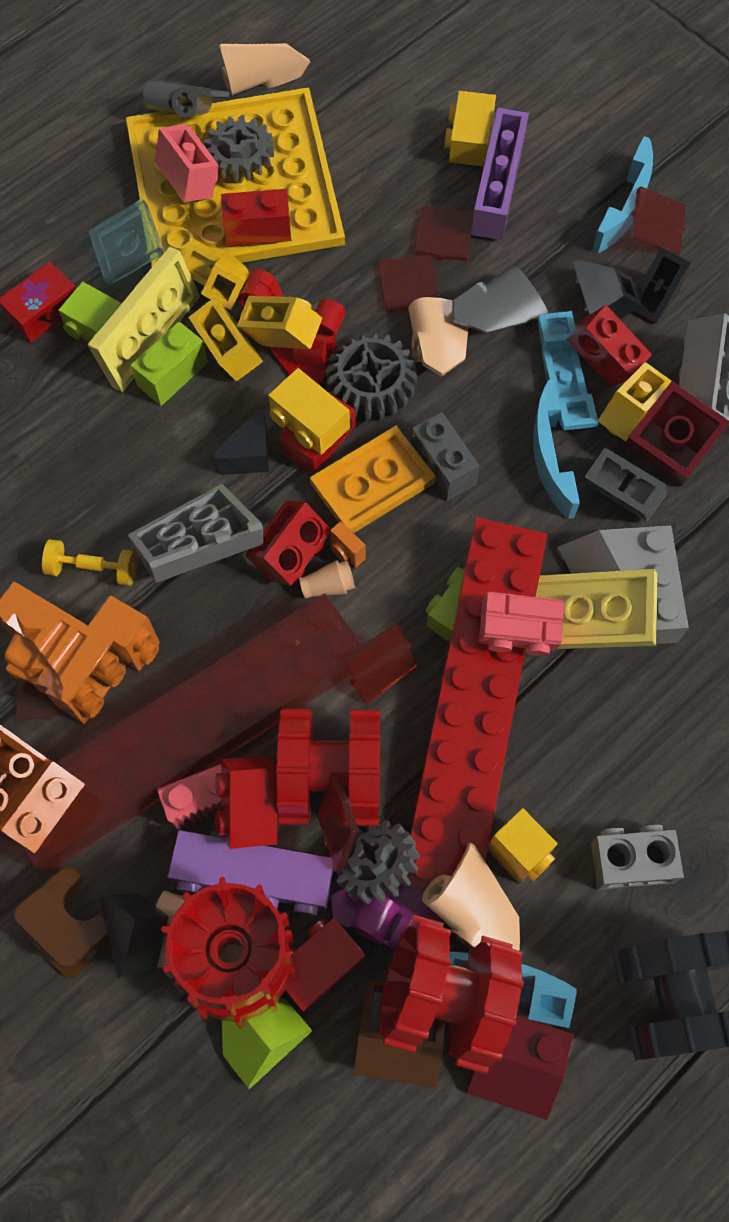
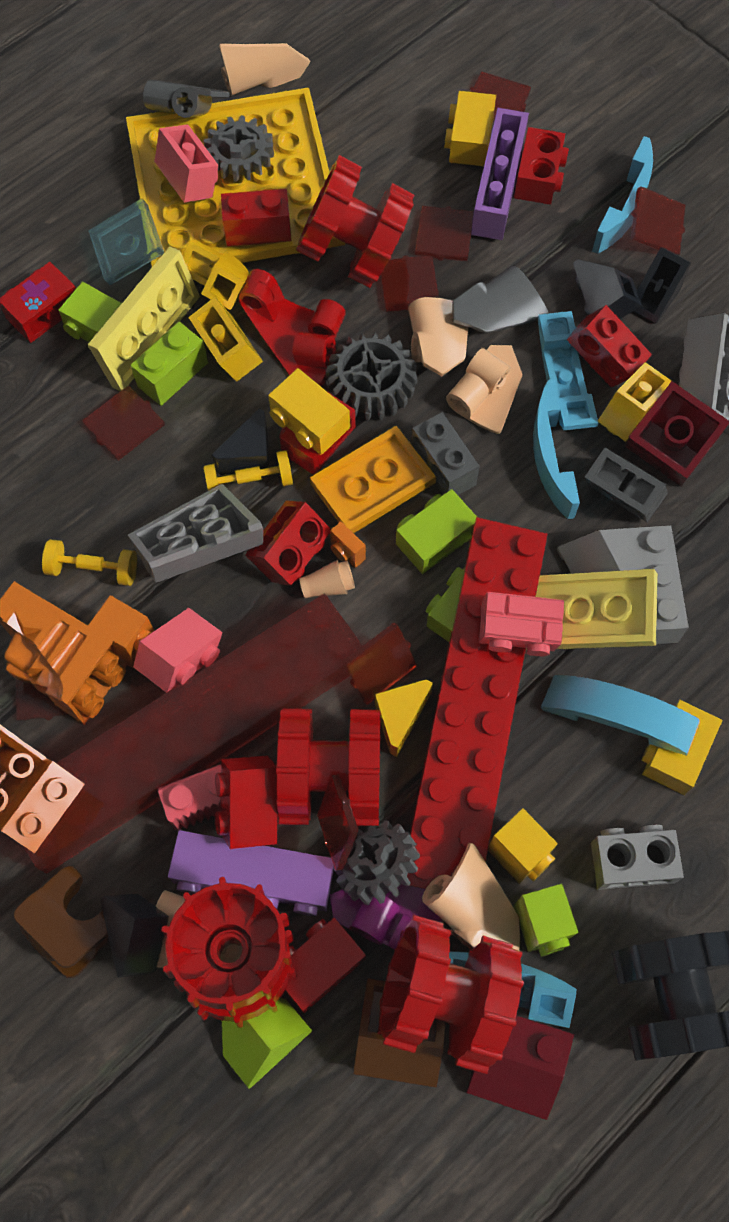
(123, 422): none -> clear red piece
(178, 650): none -> coral brick
(251, 474): none -> yellow wheel
(280, 321): yellow brick -> none
(356, 223): none -> red piece
(400, 711): none -> yellow slope
(435, 530): none -> lime brick
(487, 387): none -> light nougat panel
(508, 93): none -> clear red piece
(539, 166): none -> red brick
(546, 920): none -> lime brick
(622, 709): none -> medium azure slope
(678, 770): none -> yellow brick

